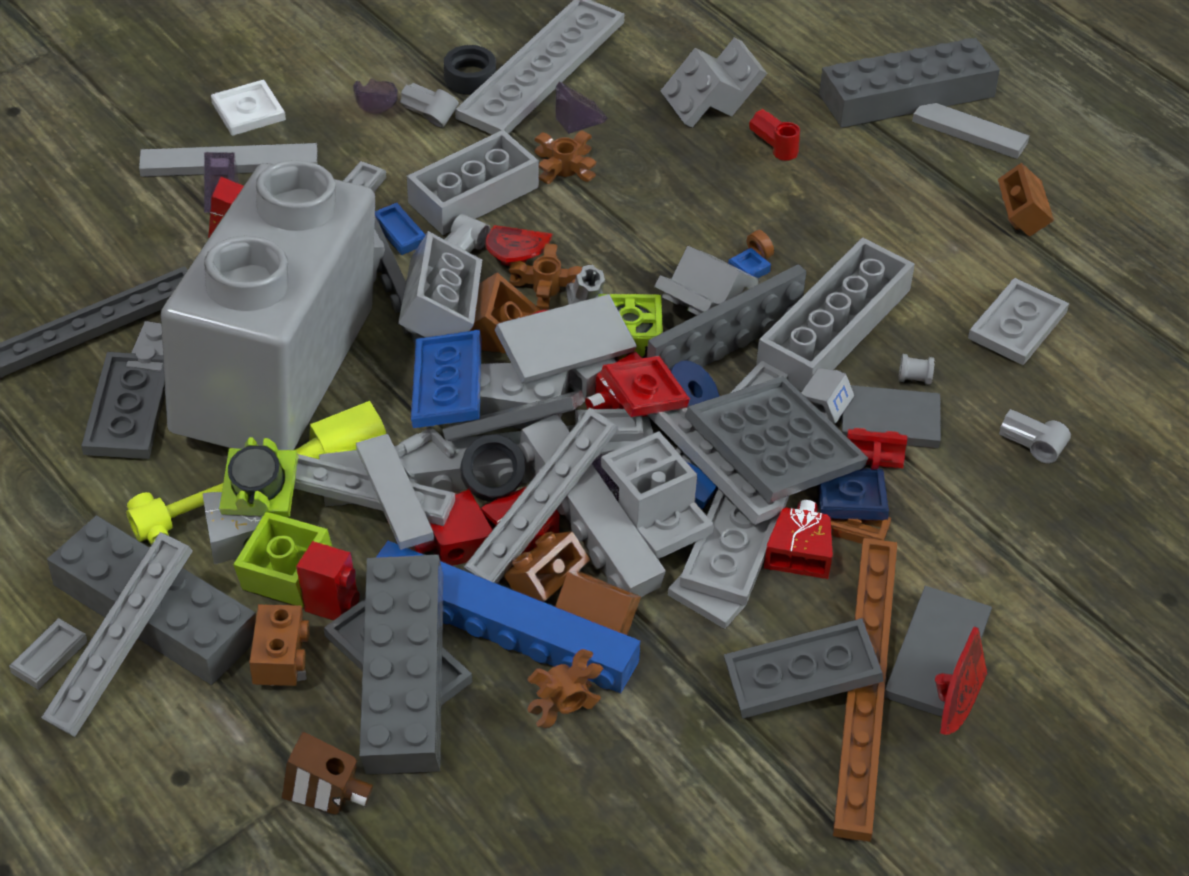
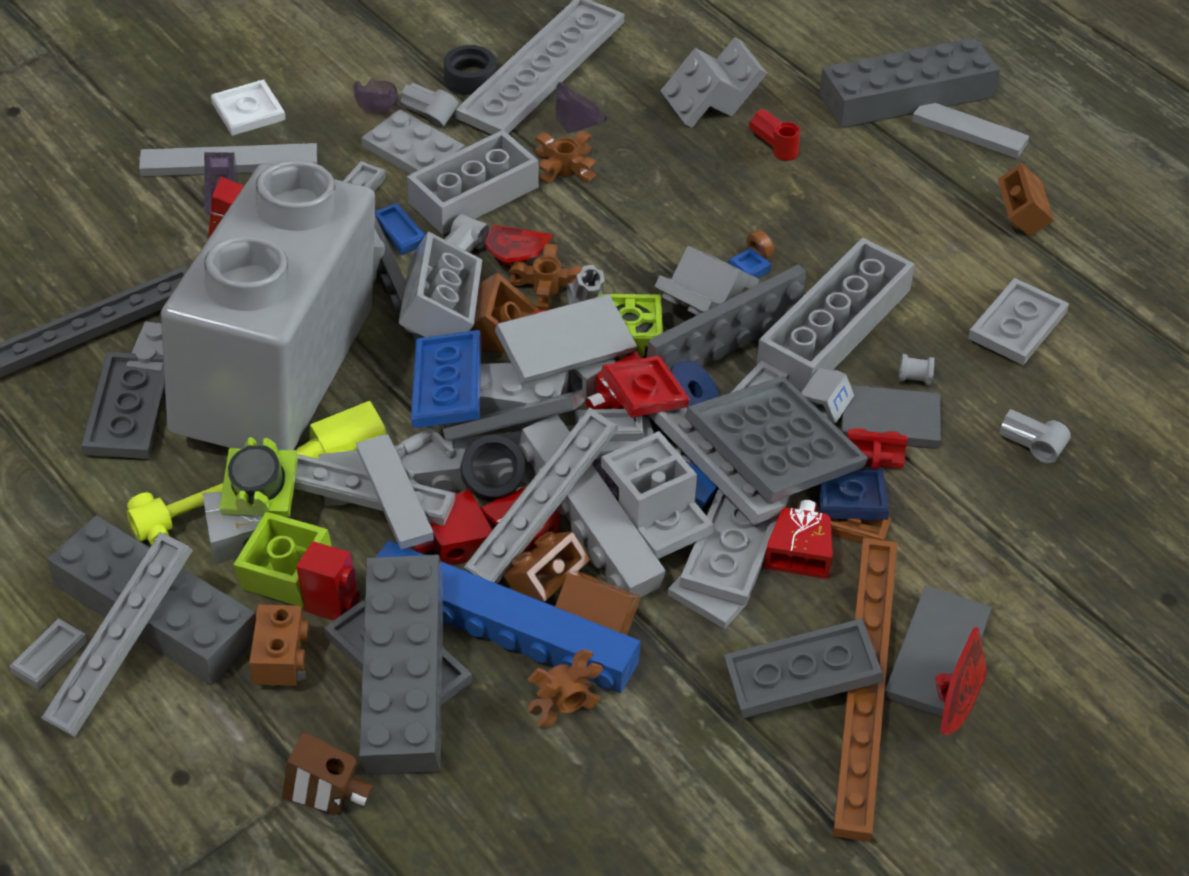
(409, 142): none -> light grey plate

